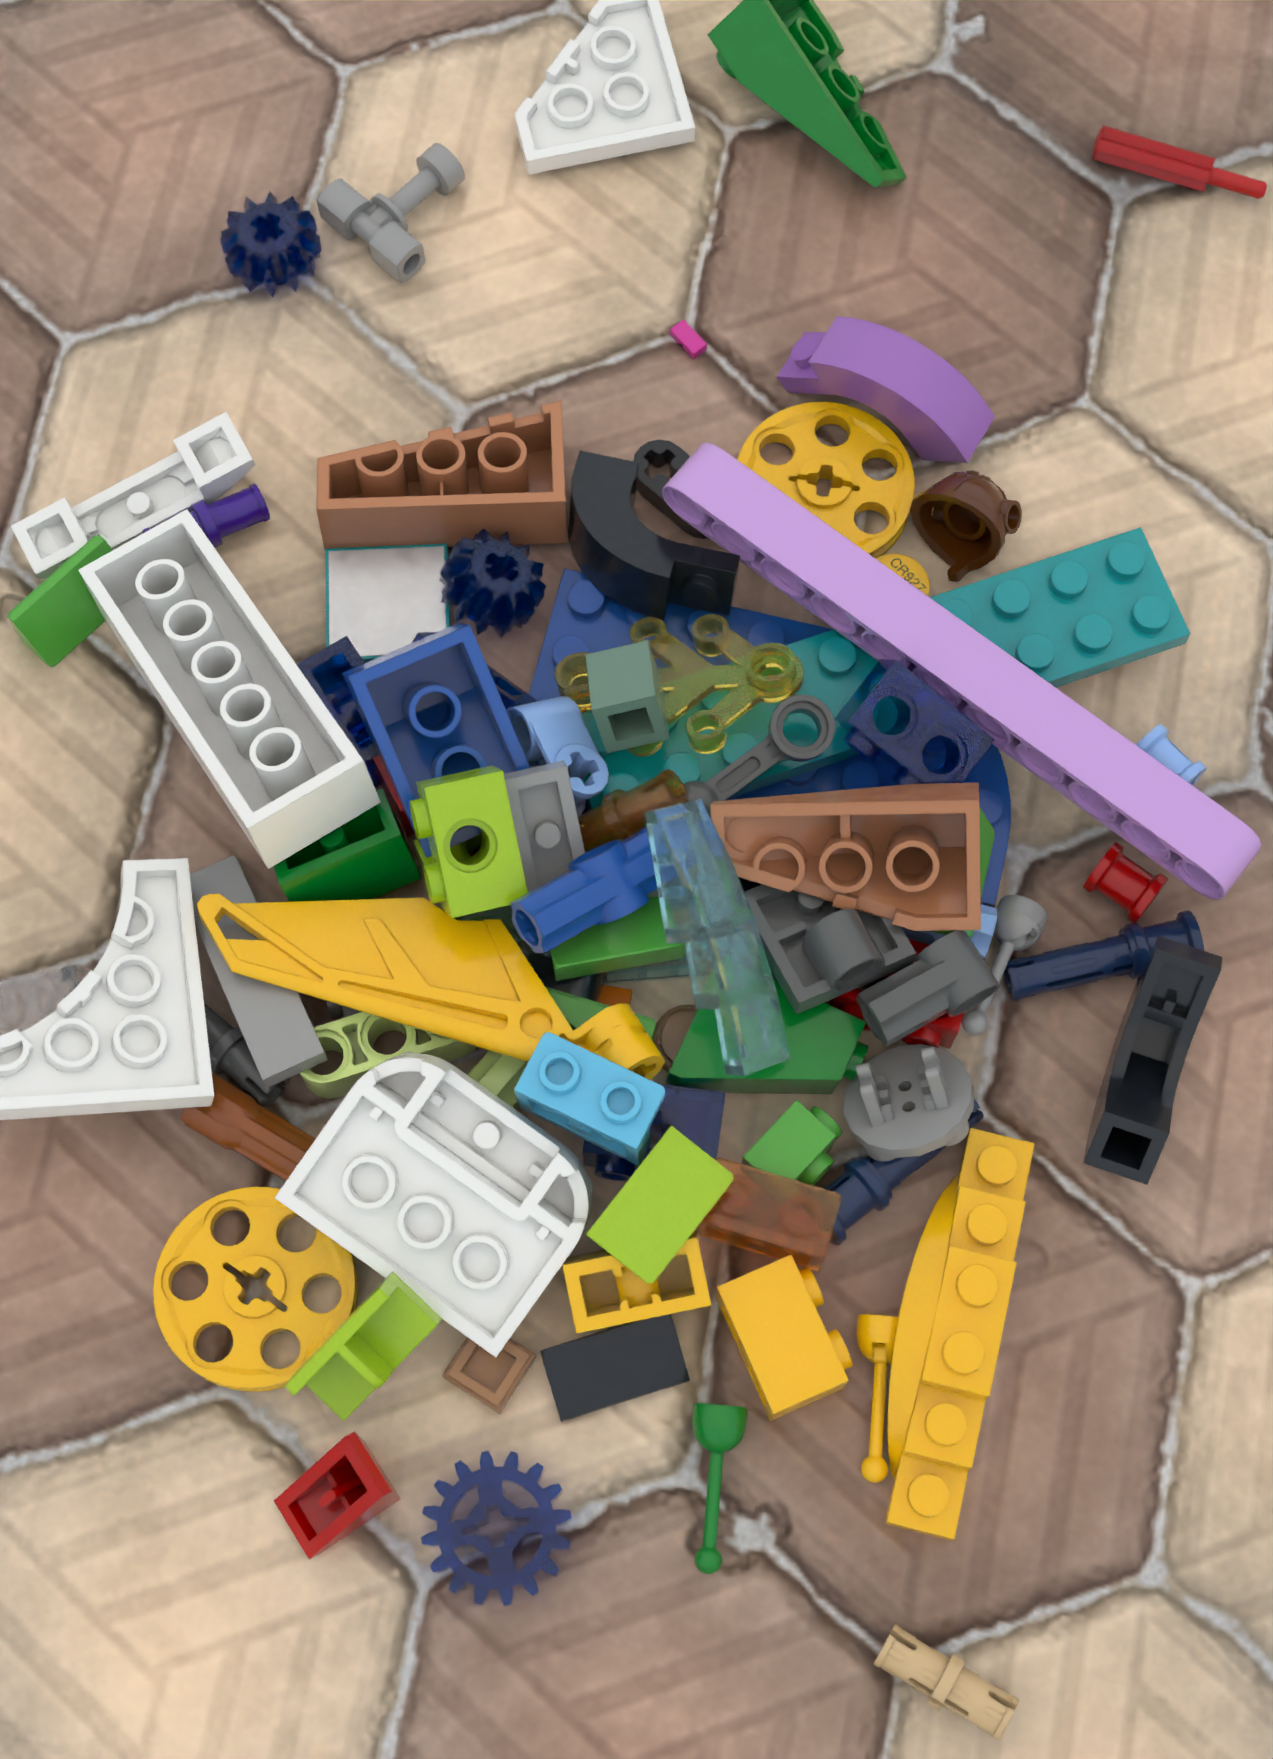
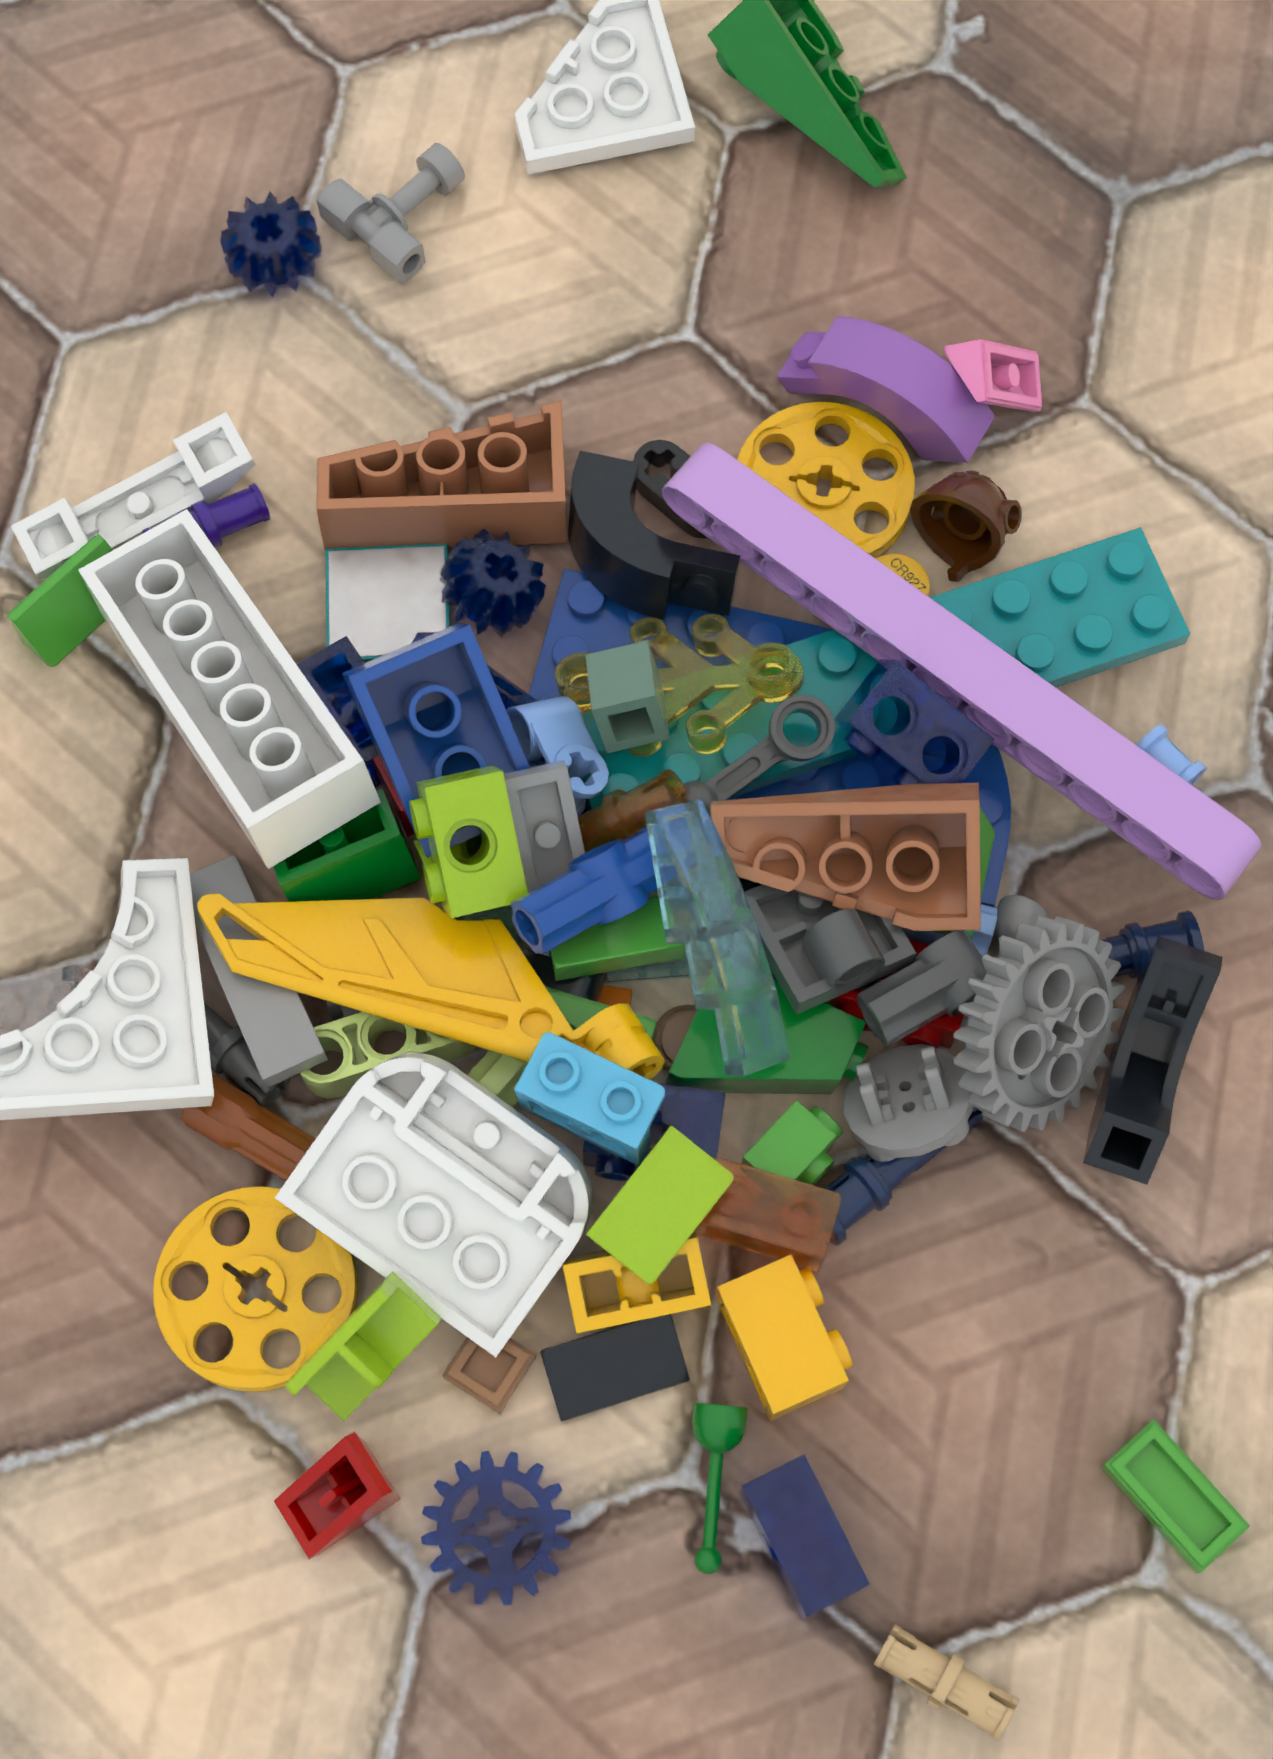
(691, 341): dark pink piece -> none
(803, 1537): none -> clear blue brick
(875, 1341): yellow hinge -> none
(953, 1332): yellow piece -> none
(998, 373): none -> bright pink slope
(1039, 1023): none -> light grey gear
(1125, 882): red bush -> none
(1169, 163): red axle -> none
(1175, 1496): none -> bright green tile

